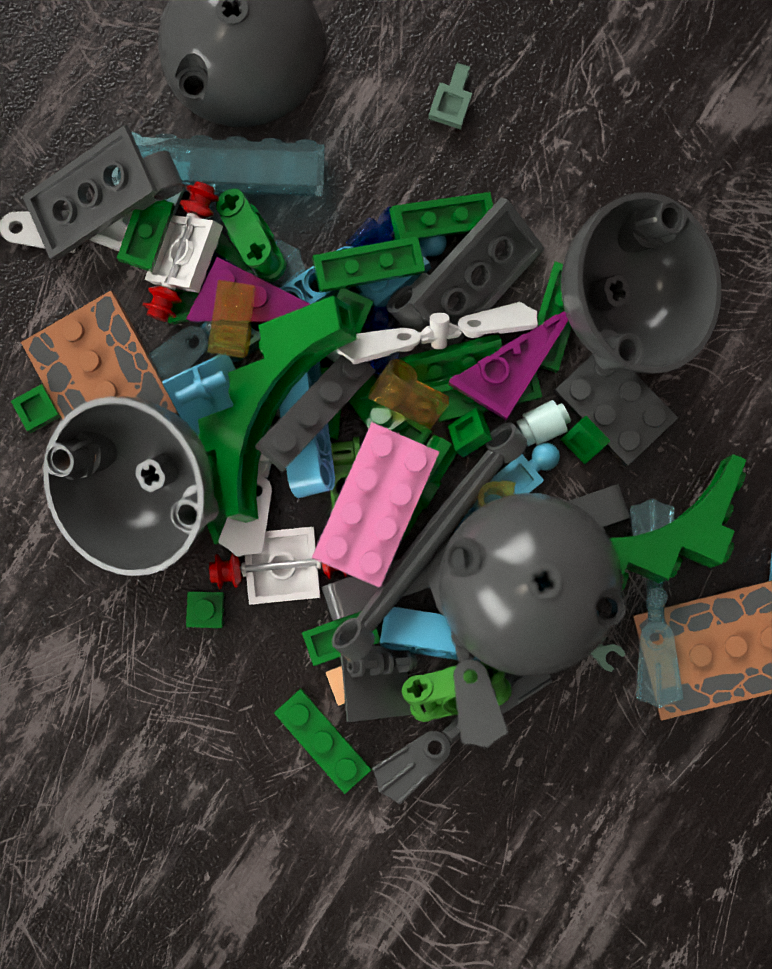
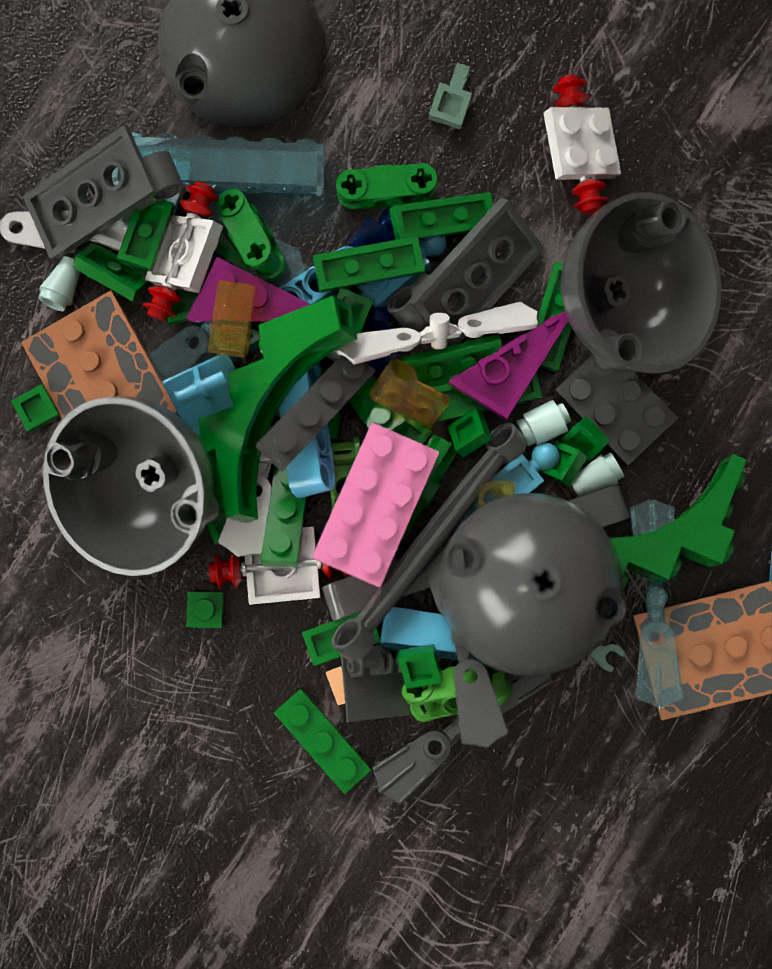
(60, 285): none -> light aqua cone
(105, 268): none -> green plate
(283, 524): none -> green plate
(386, 186): none -> green piece
(420, 666): none -> green plate
(568, 465): none -> green plate
(581, 143): none -> white plate
(597, 475): none -> light aqua cone

